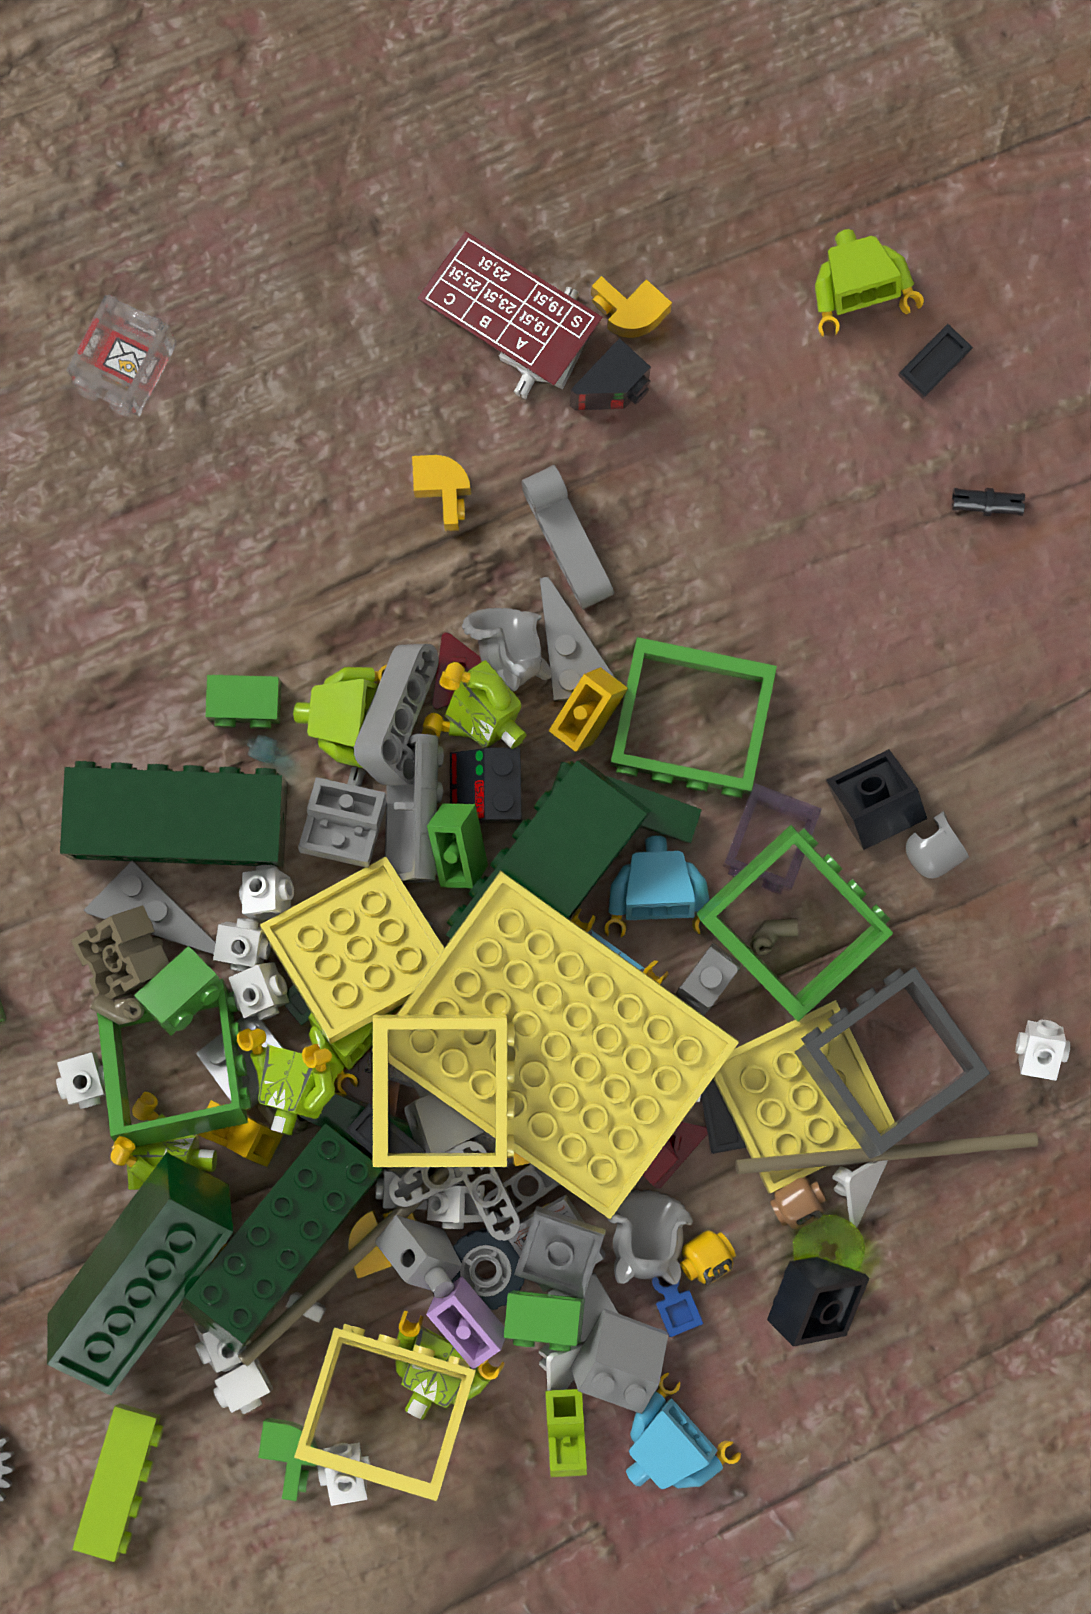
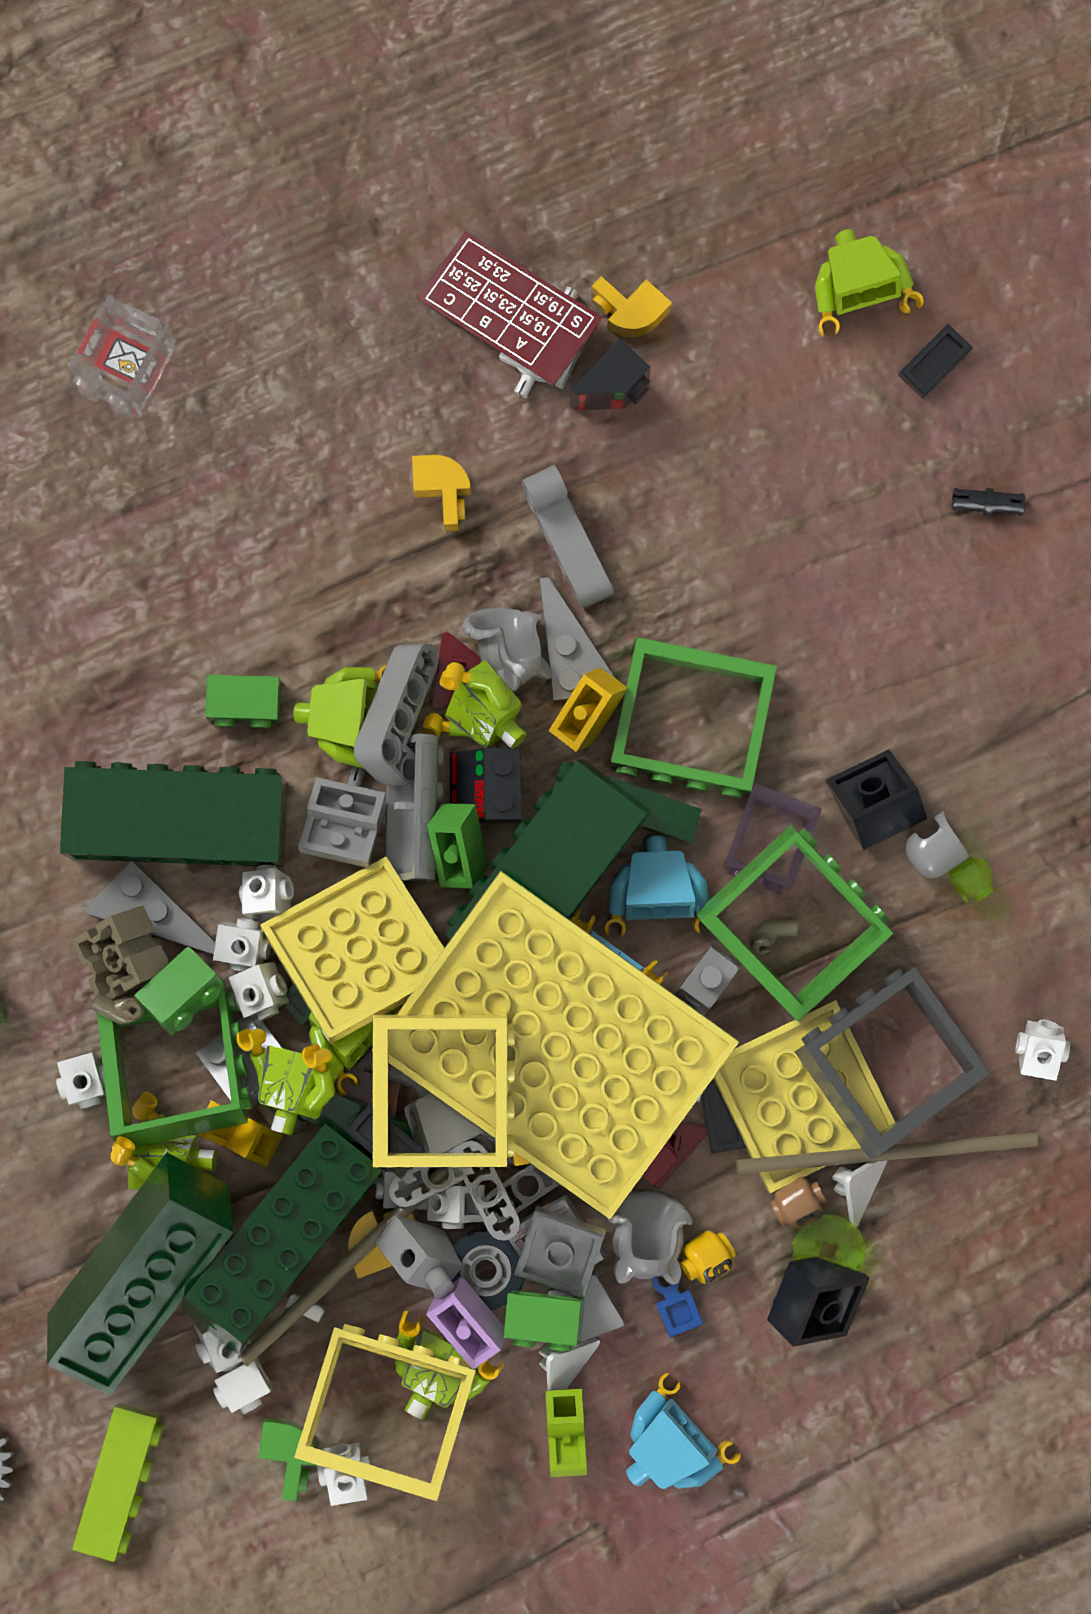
(264, 749): clear light blue plate -> none
(621, 1361): light grey slope -> none
(972, 879): none -> clear neon green plate

